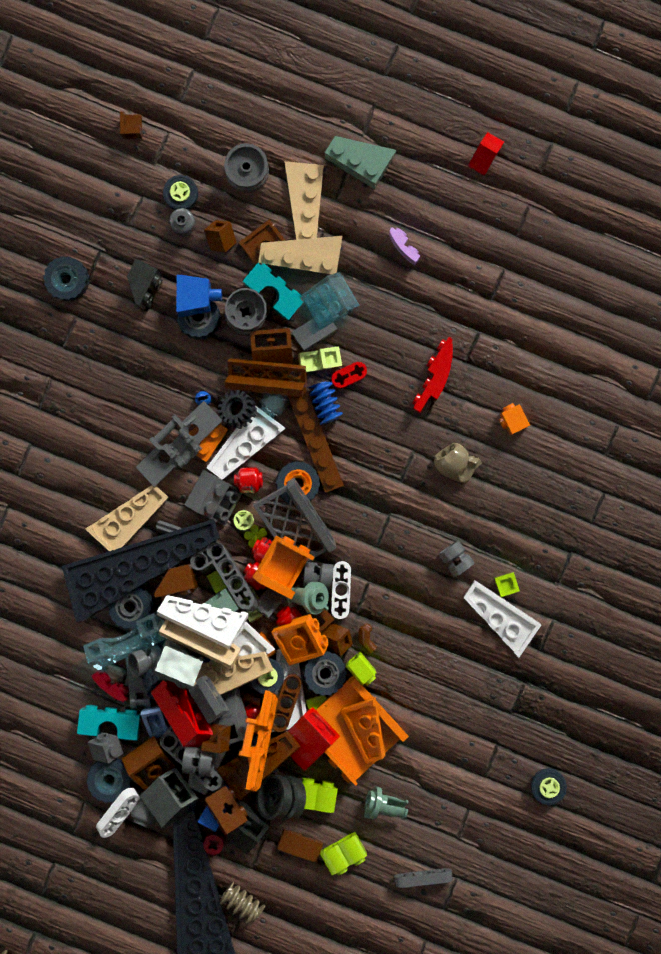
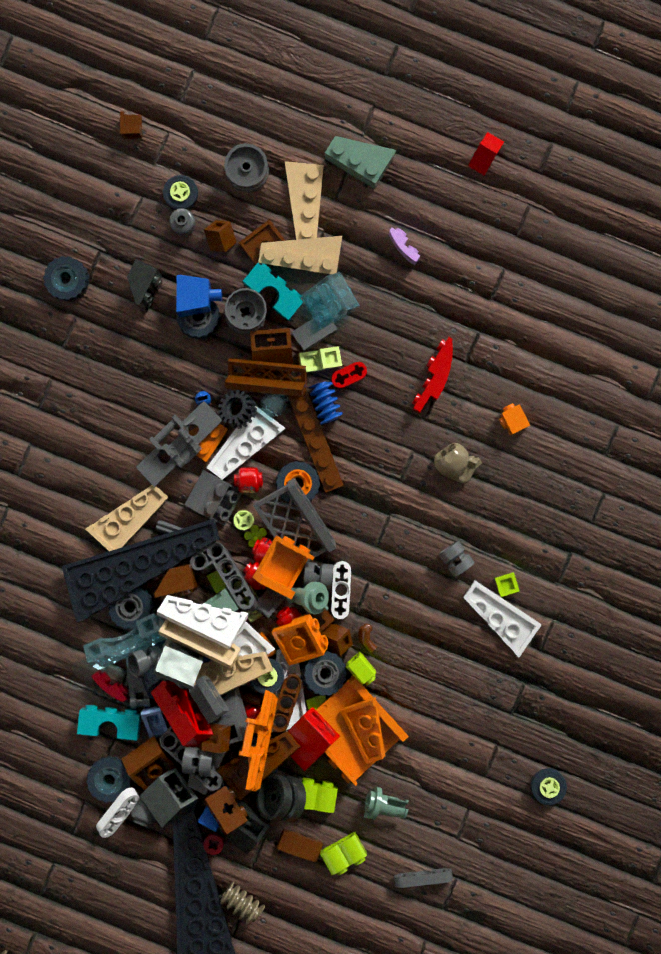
(105, 747): dark grey brick -> none

